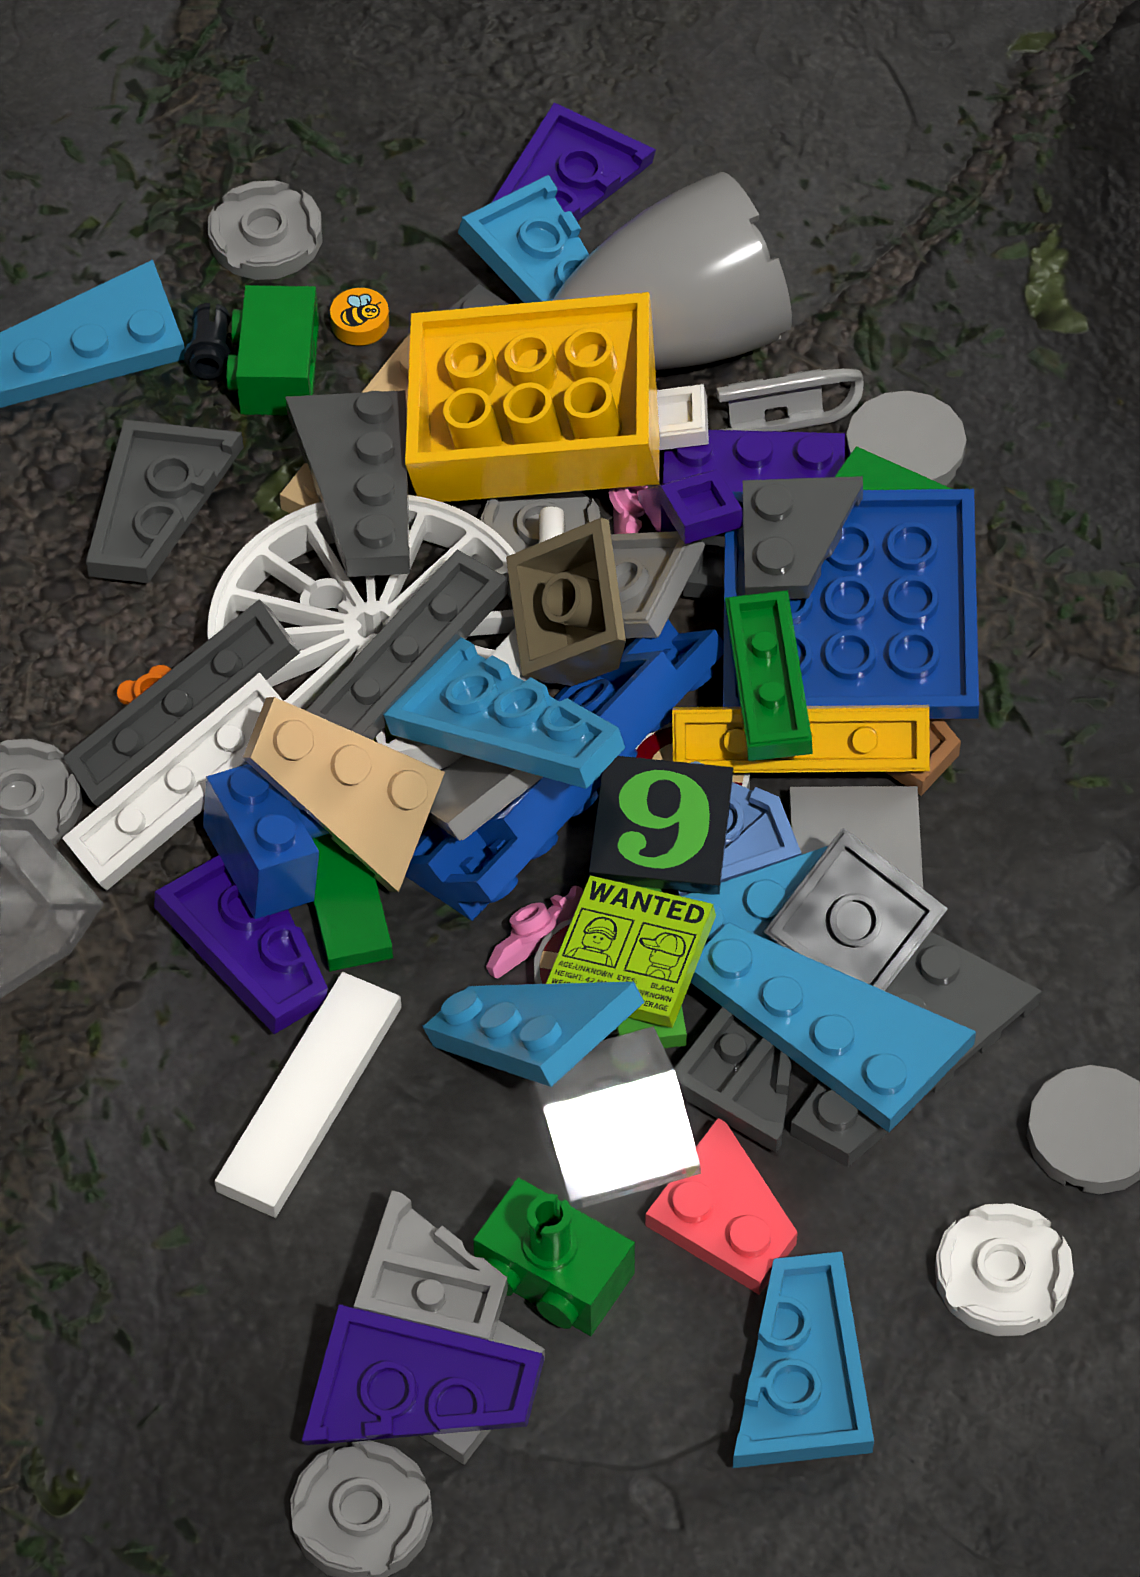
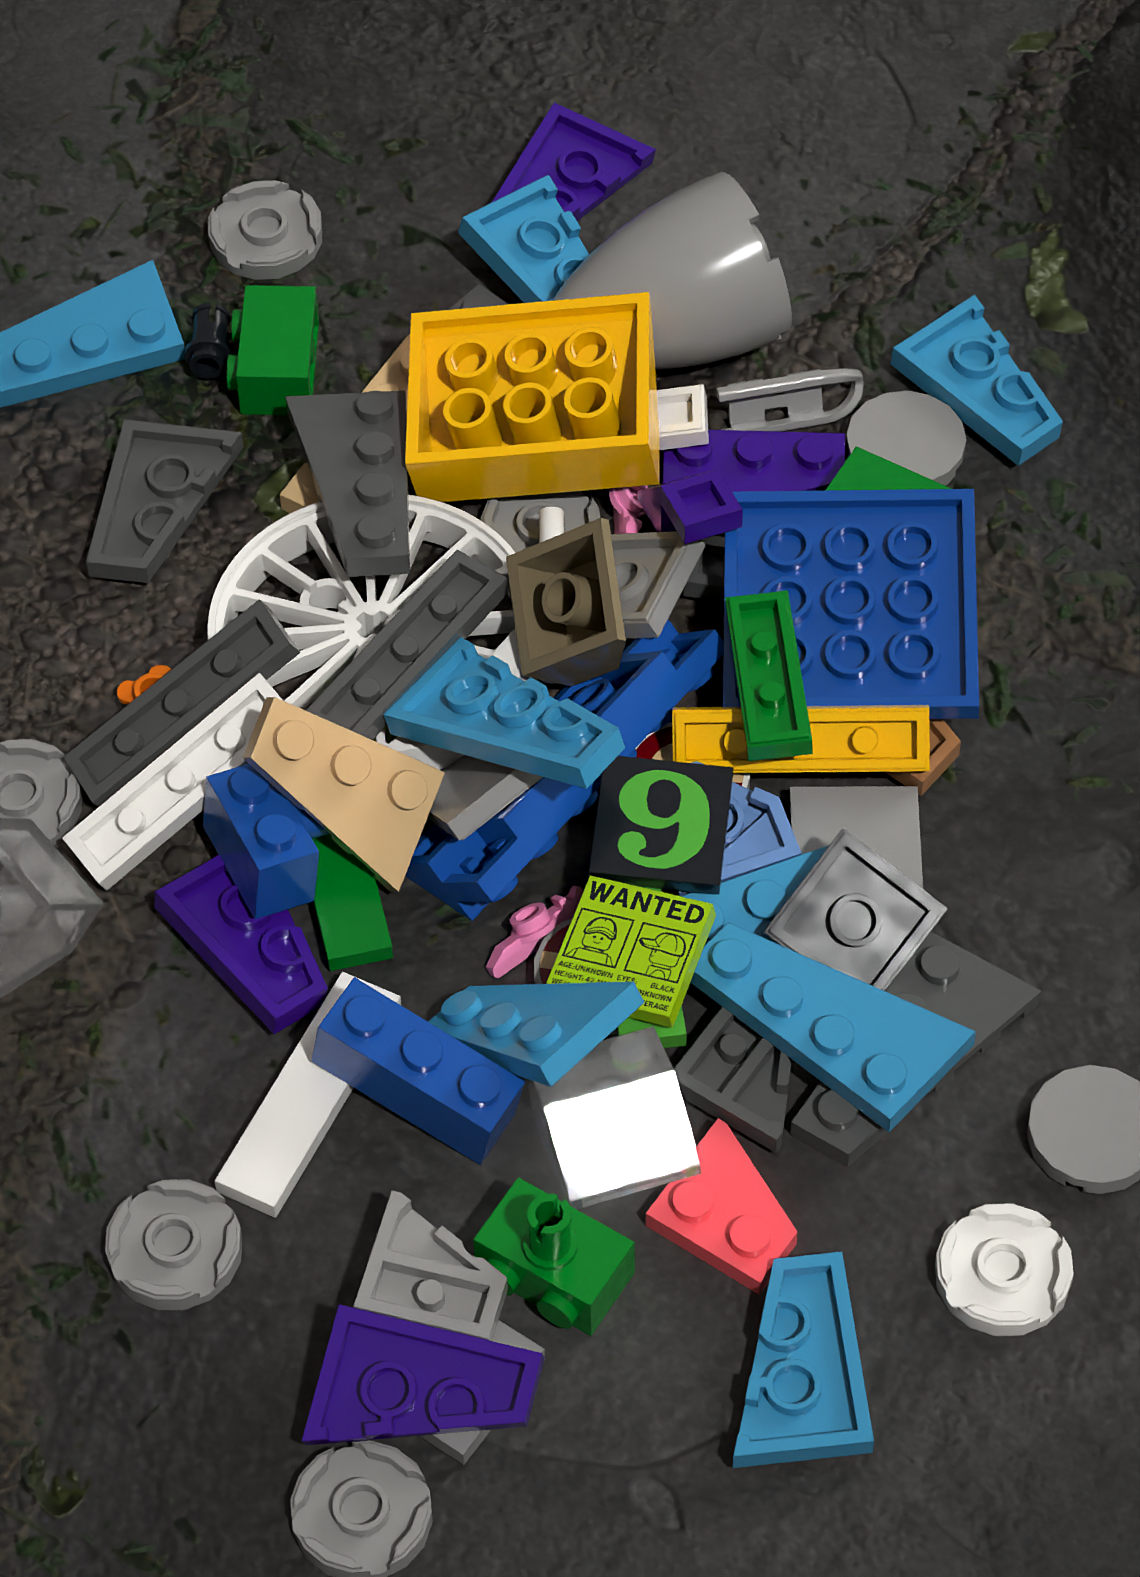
(174, 1245): none -> light grey tile
(359, 316): light orange tile -> none
(417, 1070): none -> blue brick
(793, 530): dark grey wing -> none
(972, 372): none -> dark azure wing

